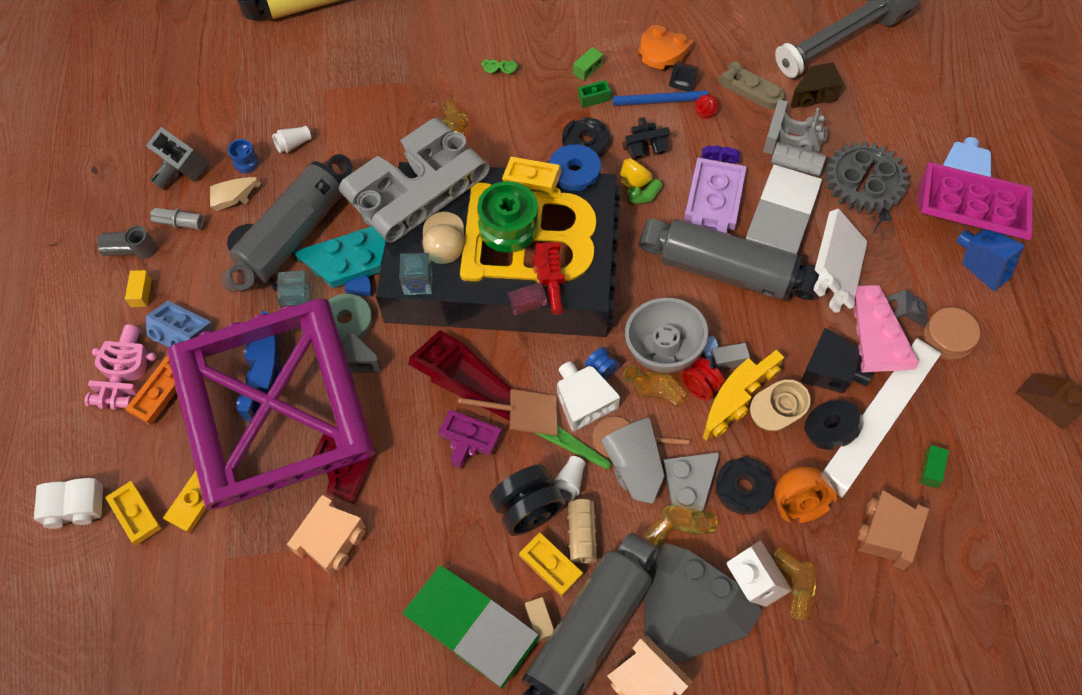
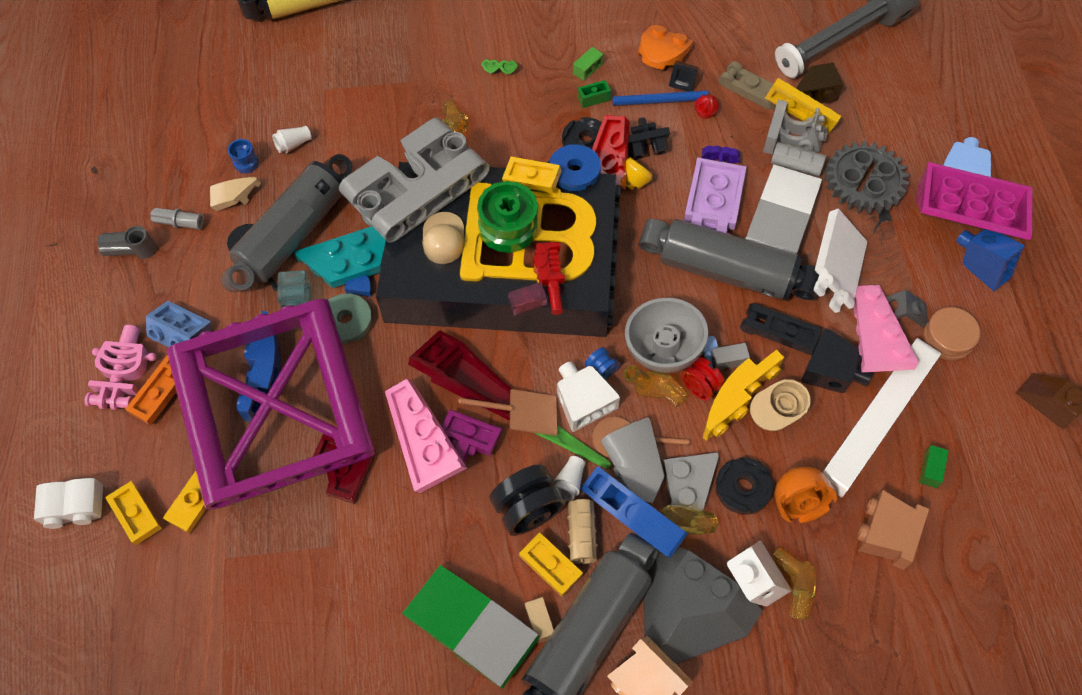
(138, 288): yellow piece -> none
(176, 158): dark grey brick -> none
(327, 535): light nougat hips -> none
(359, 356): dark grey slope -> none
(415, 273): clear light blue brick -> none
(423, 441): none -> bright pink wing
(612, 147): none -> red wing
(634, 512): none -> blue slope
(640, 196): bright green arm -> none
(781, 328): none -> black plate
(800, 104): none -> yellow plate
(830, 412): black tile -> none

